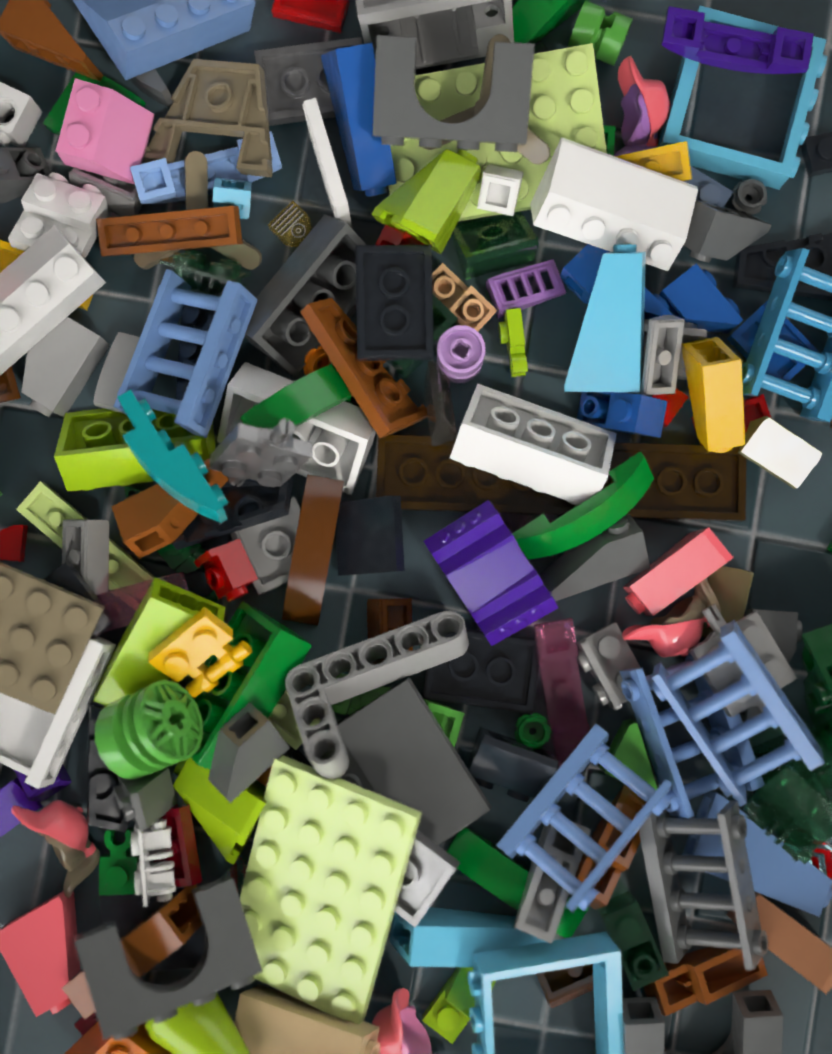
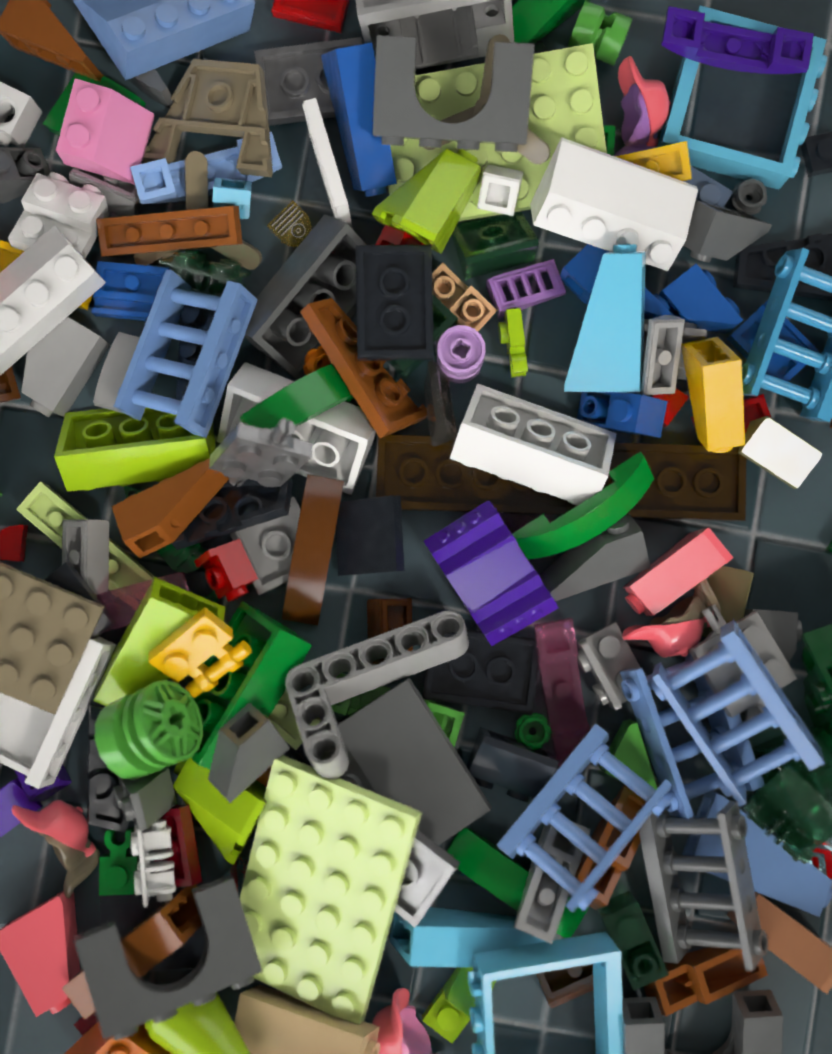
(127, 290): none -> blue plate
(170, 466): teal slope -> none

